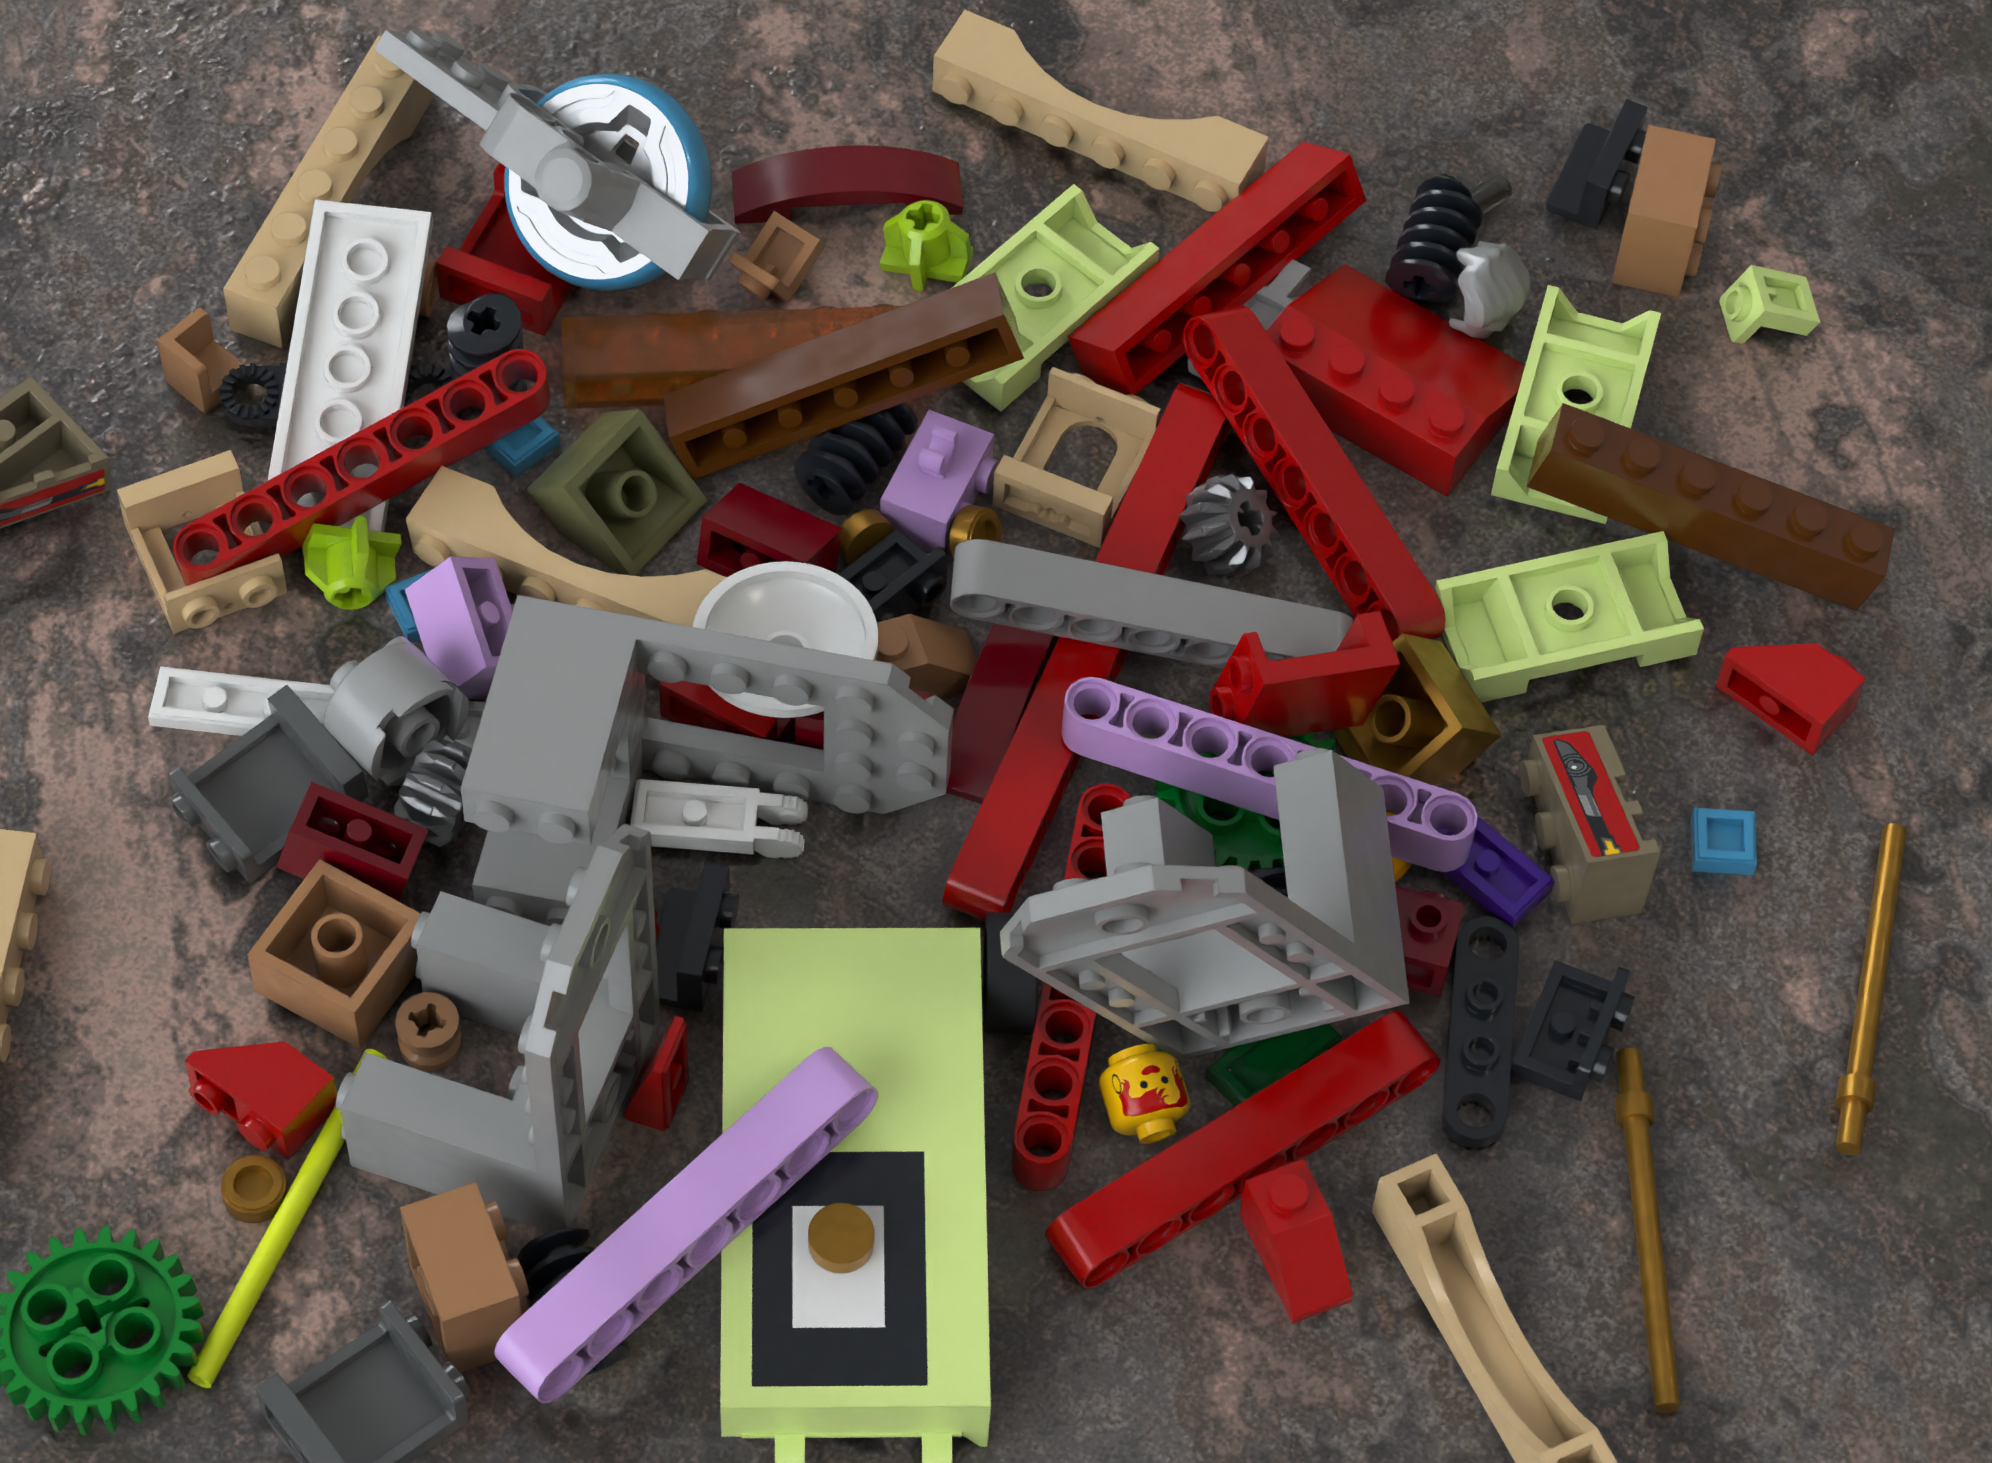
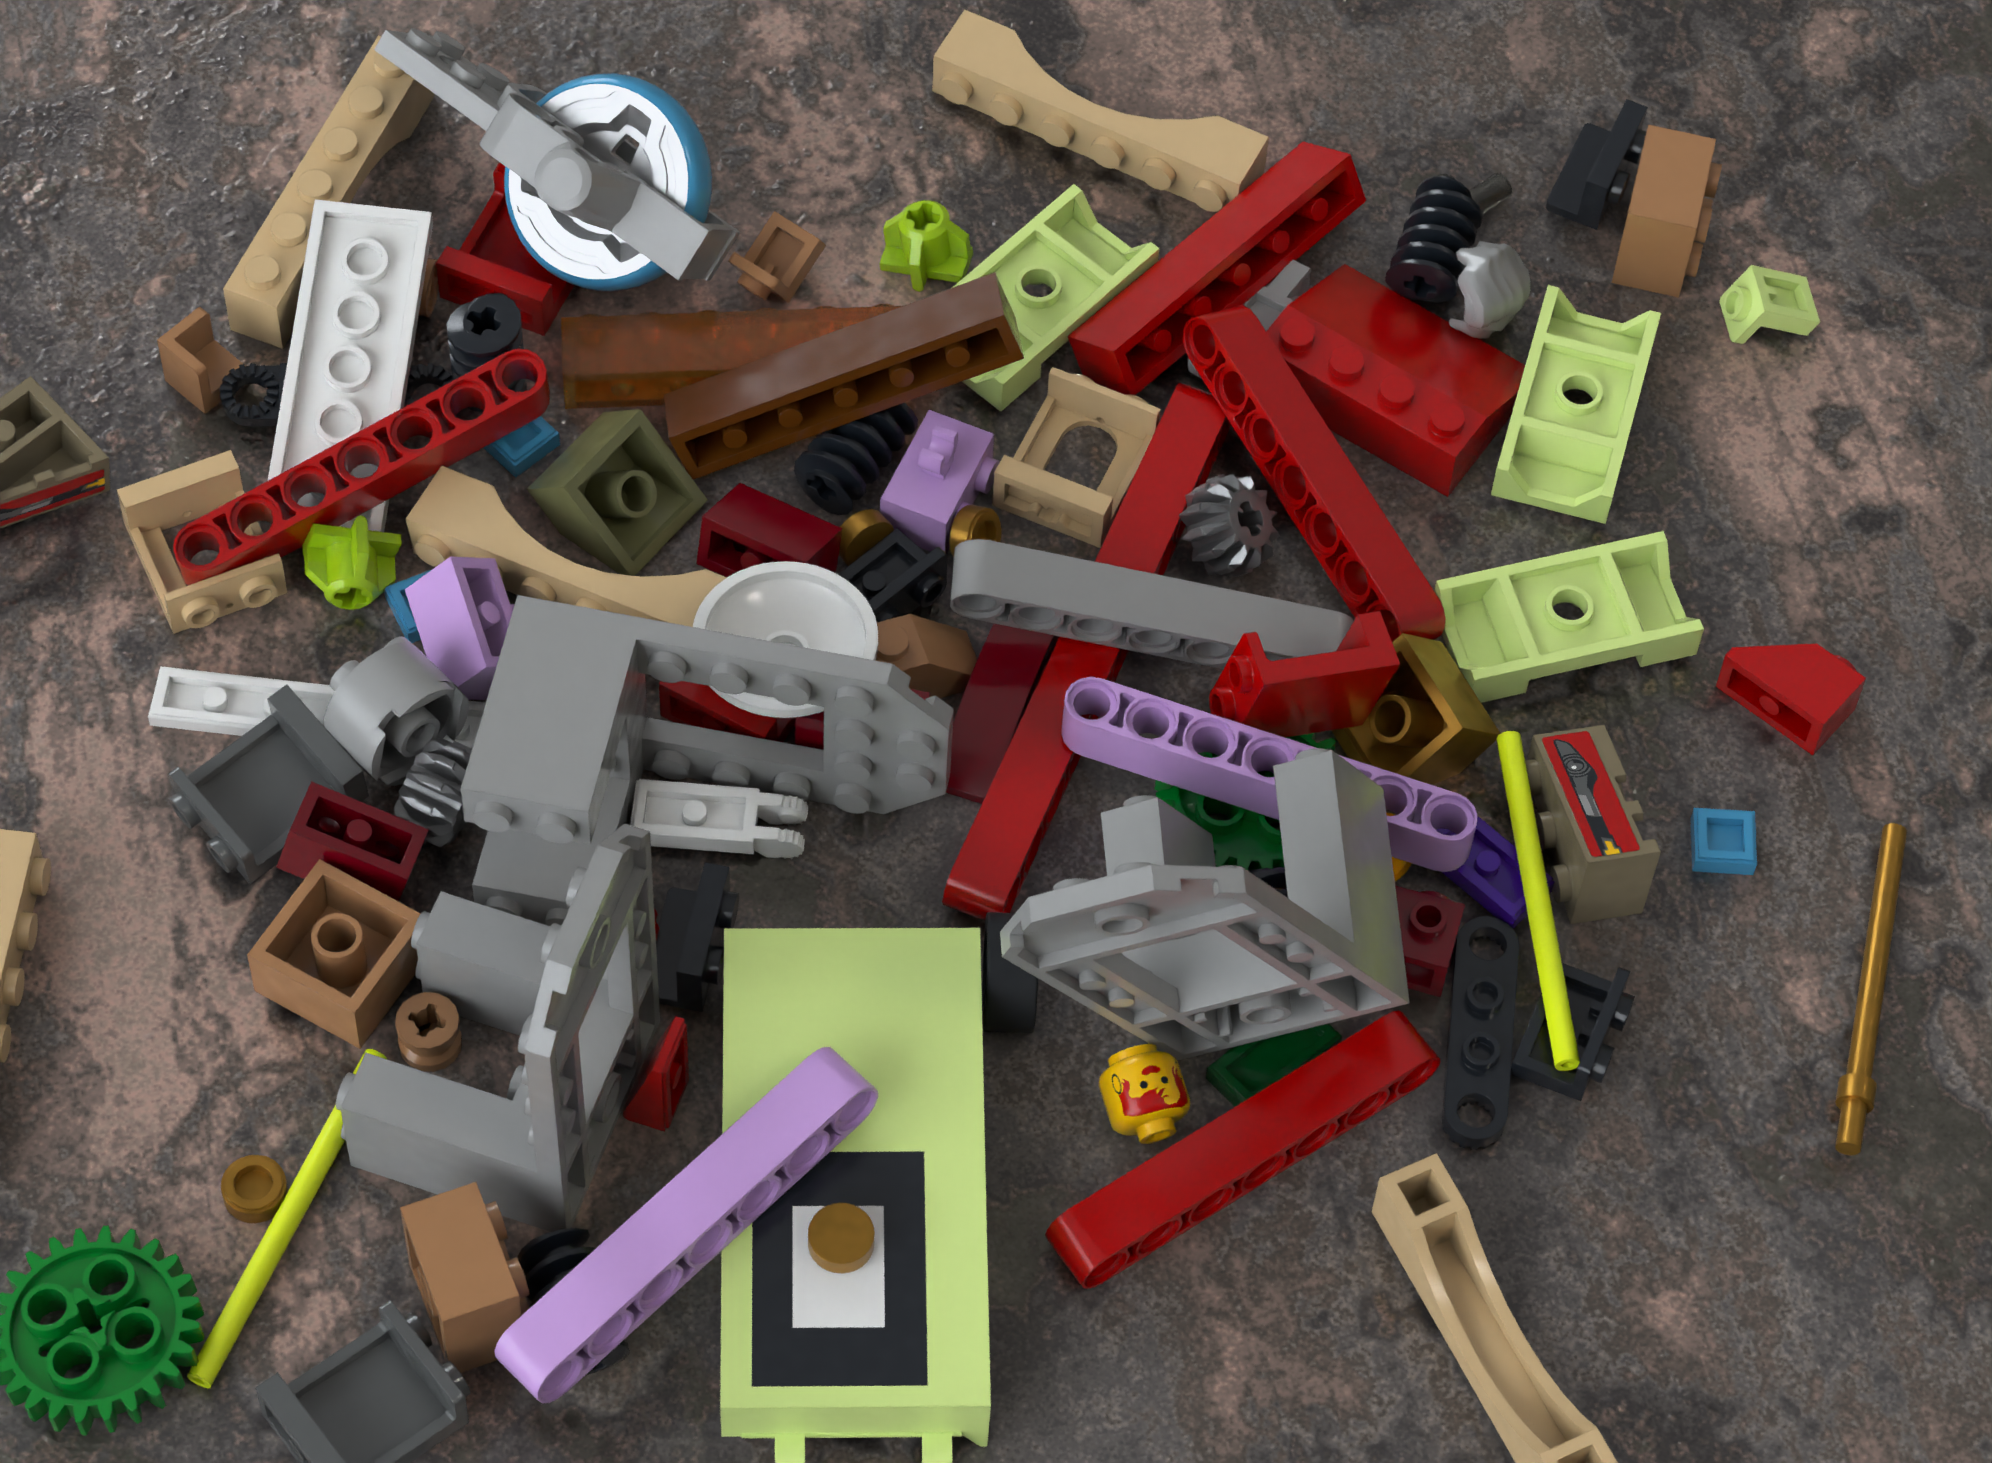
(265, 1089): red slope -> none
(843, 178): dark red slope -> none
(1056, 1064): red beam -> none
(1296, 1240): red slope -> none
(1538, 901): none -> neon yellow piece
(1635, 1115): pearl gold bar -> none
(1711, 507): reddish brown brick -> none

